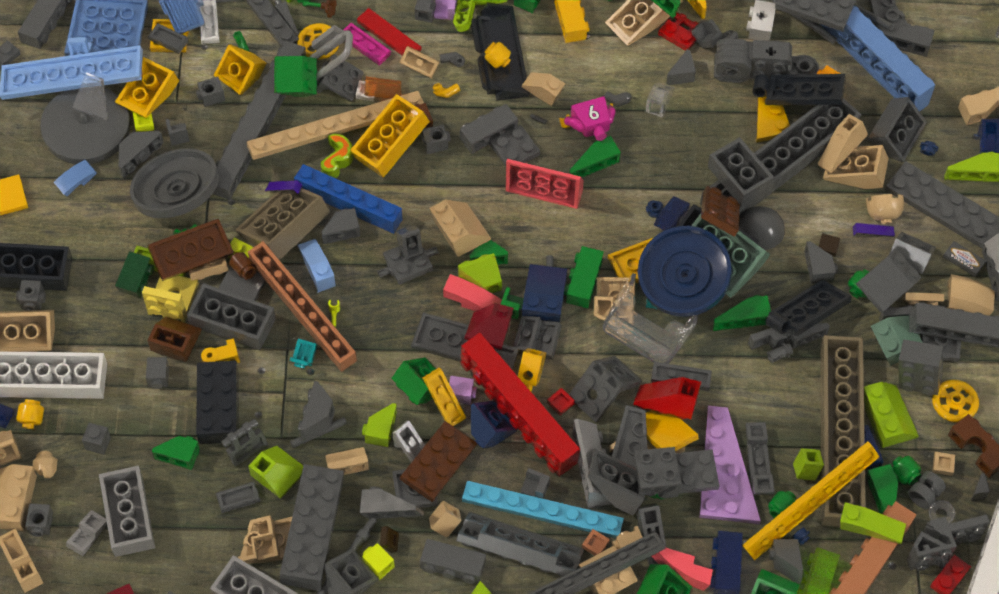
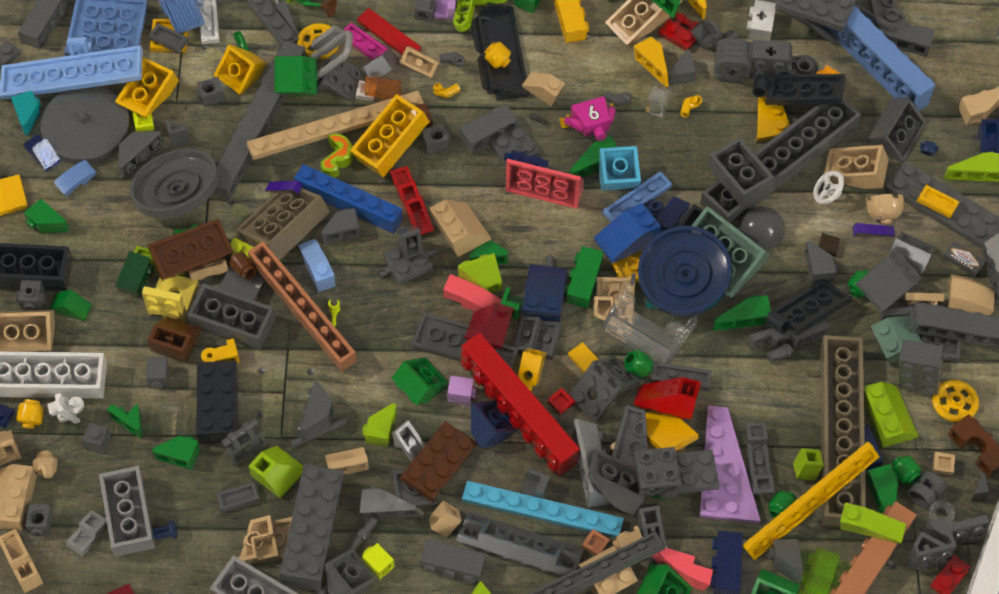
(27, 110): none -> teal slope
(42, 152): none -> clear blue slope
(45, 219): none -> green slope
(65, 408): none -> white hips
(70, 305): none -> green slope
(91, 97): clear slope -> none
(130, 421): none -> green slope
(166, 531): none -> dark blue piece
(304, 353): teal bracket -> none
(381, 64): none -> dark grey slope
(389, 539): dark brown tile -> none
(411, 200): none -> red slope
(444, 397): yellow plate -> none
(529, 159): none -> clear blue plate
(582, 357): none -> yellow tile
(619, 168): none -> medium azure slope
(628, 233): none -> blue slope
(638, 363): none -> green head
(642, 194): none -> medium blue plate
(651, 57): none -> yellow slope
(690, 103): none -> yellow arm
(720, 210): reddish brown plate -> none
(802, 536): dark blue plate -> none
(832, 190): none -> white piece
(842, 143): tan slope -> none
(938, 201): none -> yellow tile

